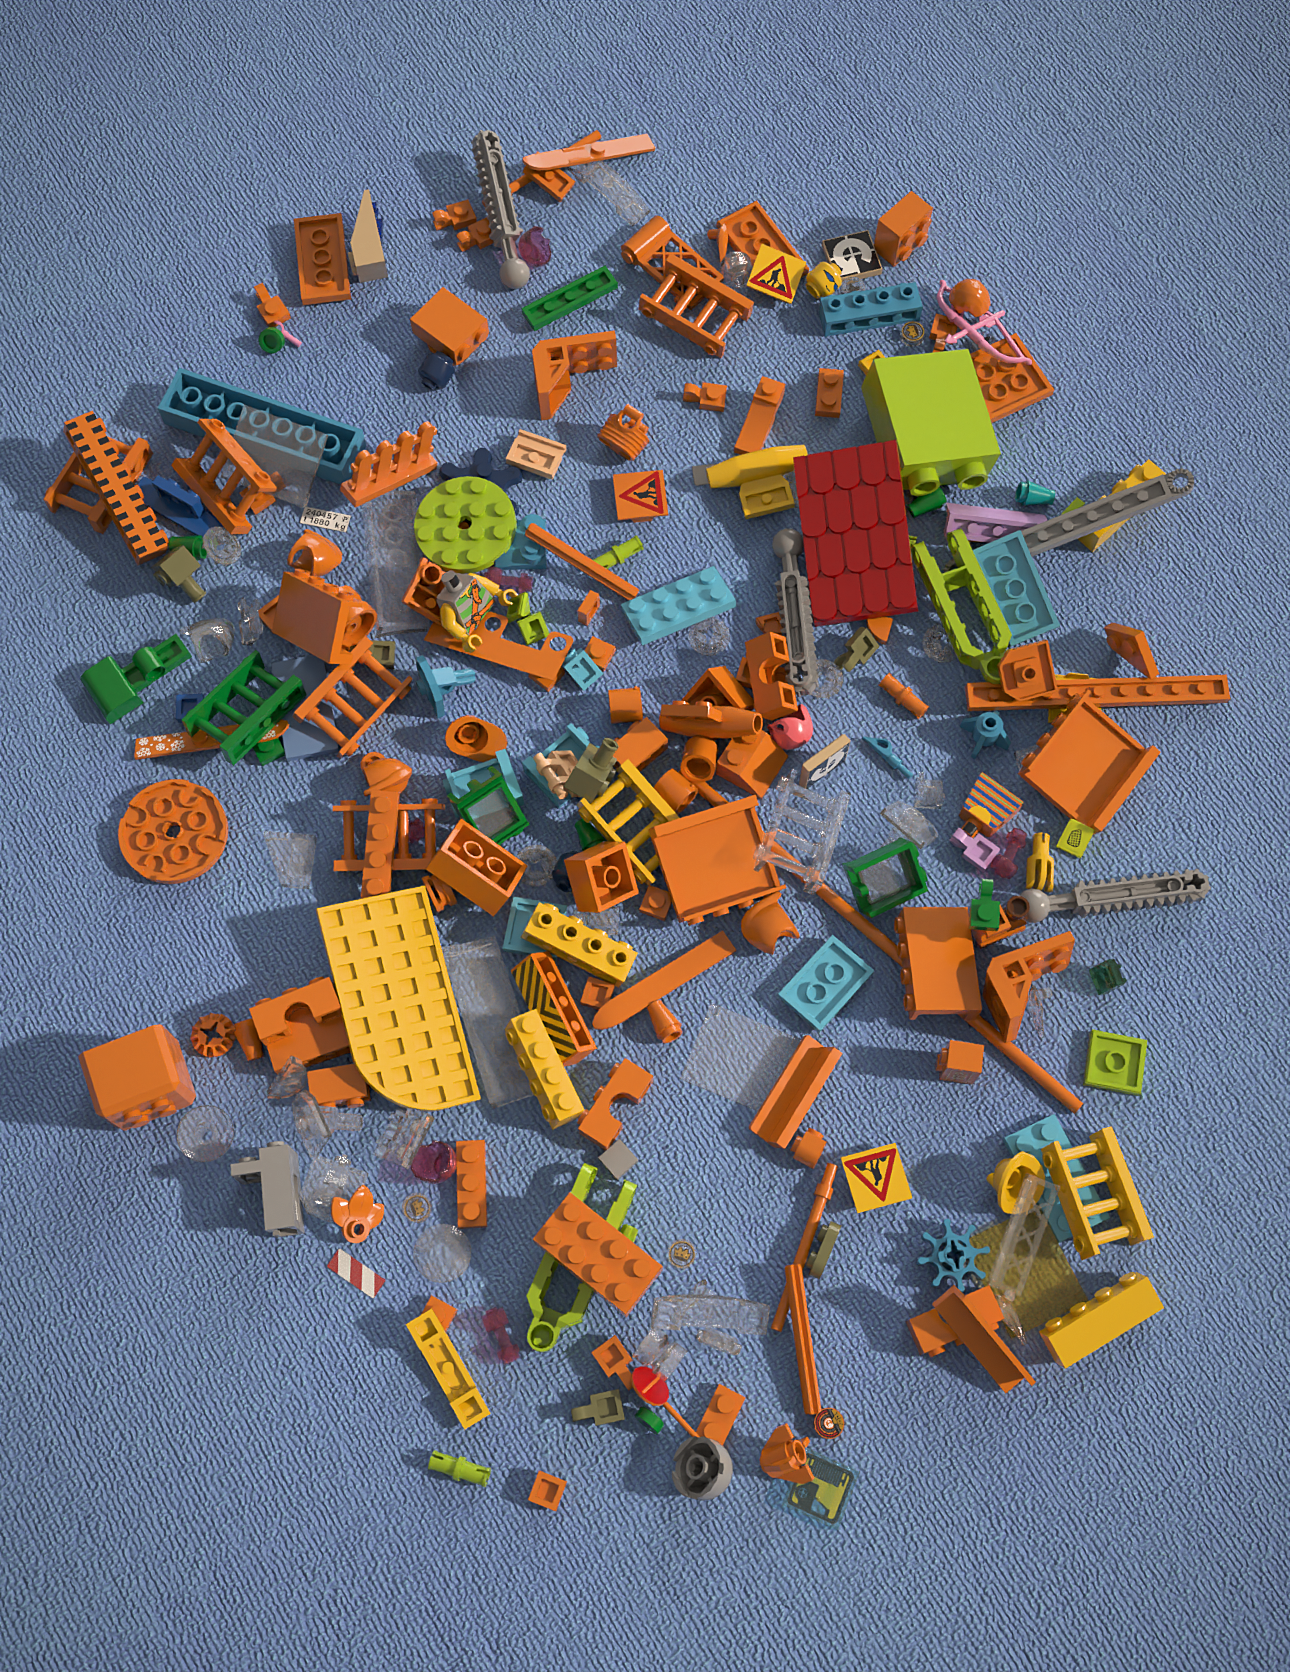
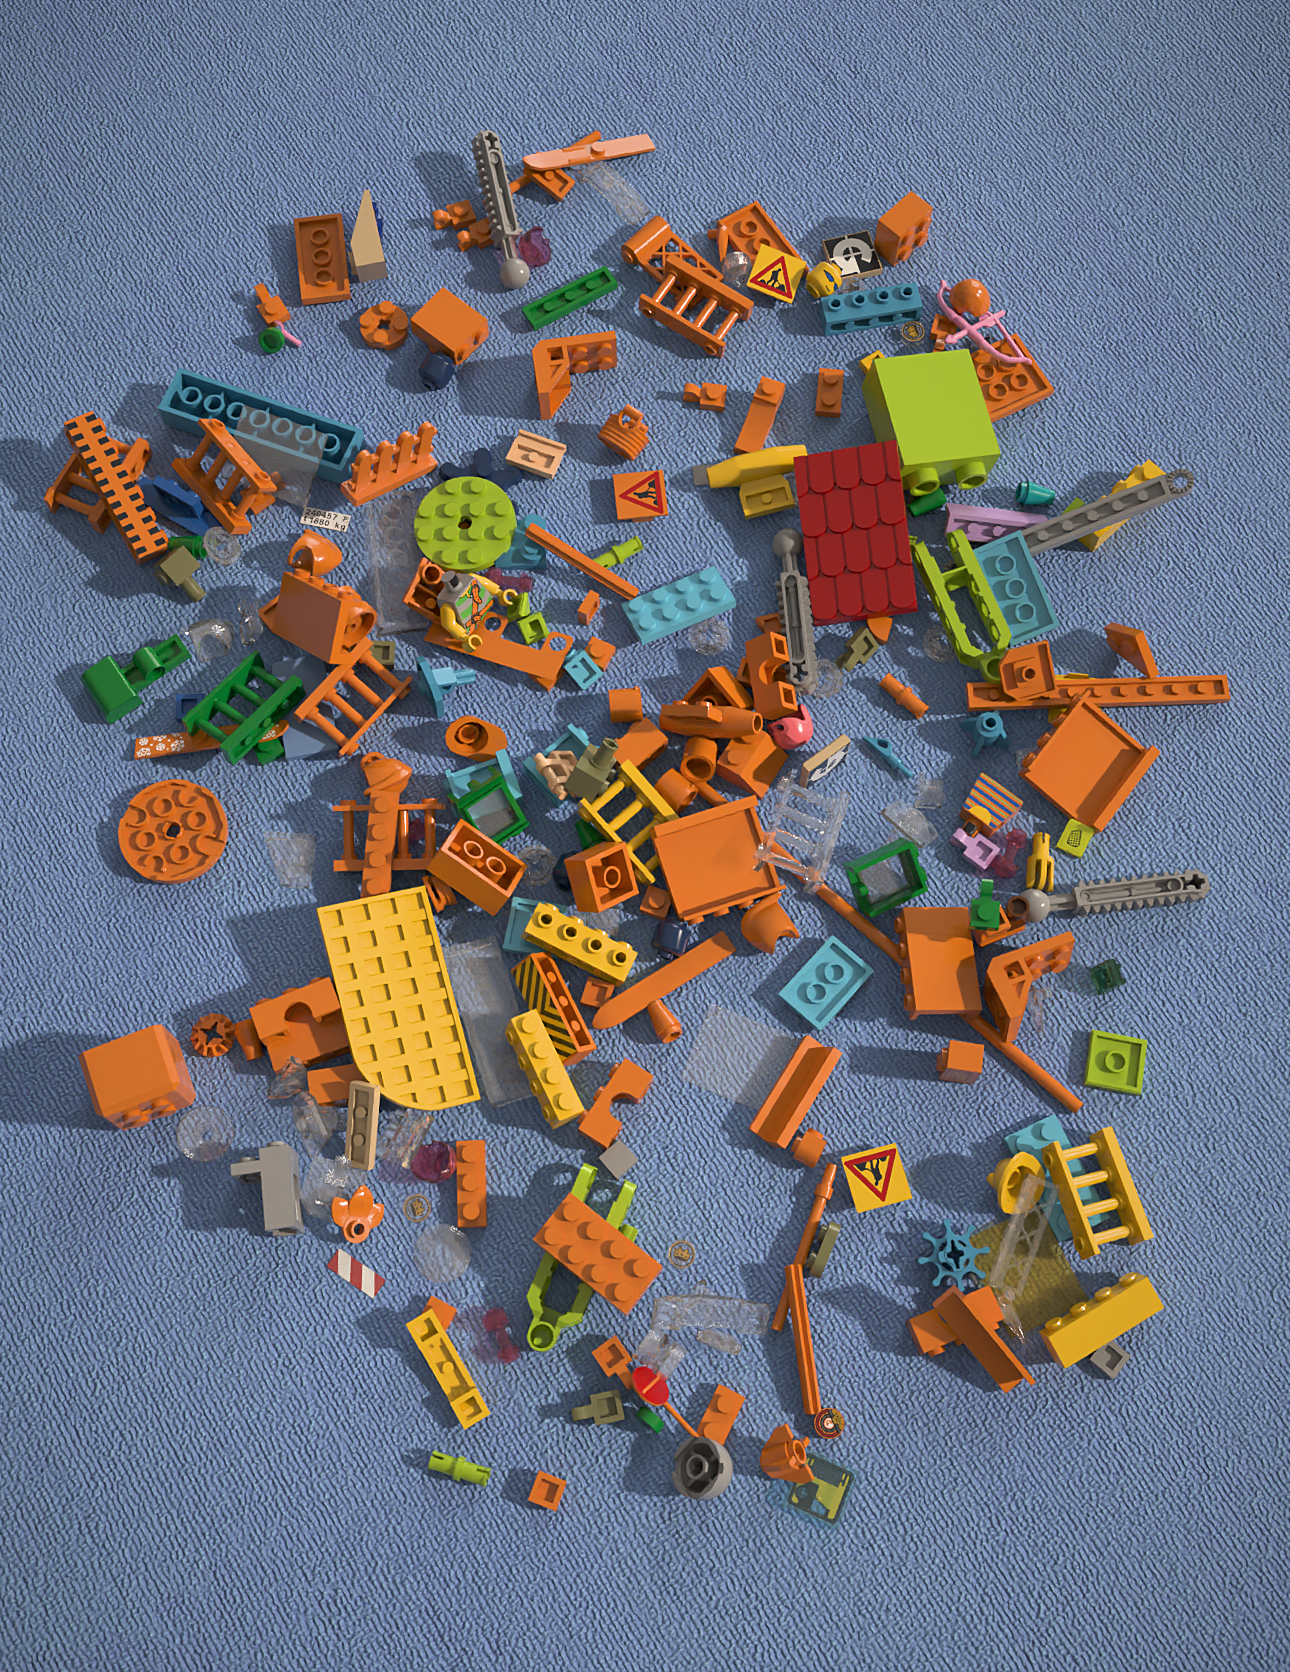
(362, 1124): none -> tan plate
(384, 314): none -> orange plate
(670, 938): none -> dark blue head
(1109, 1359): none -> light grey tile

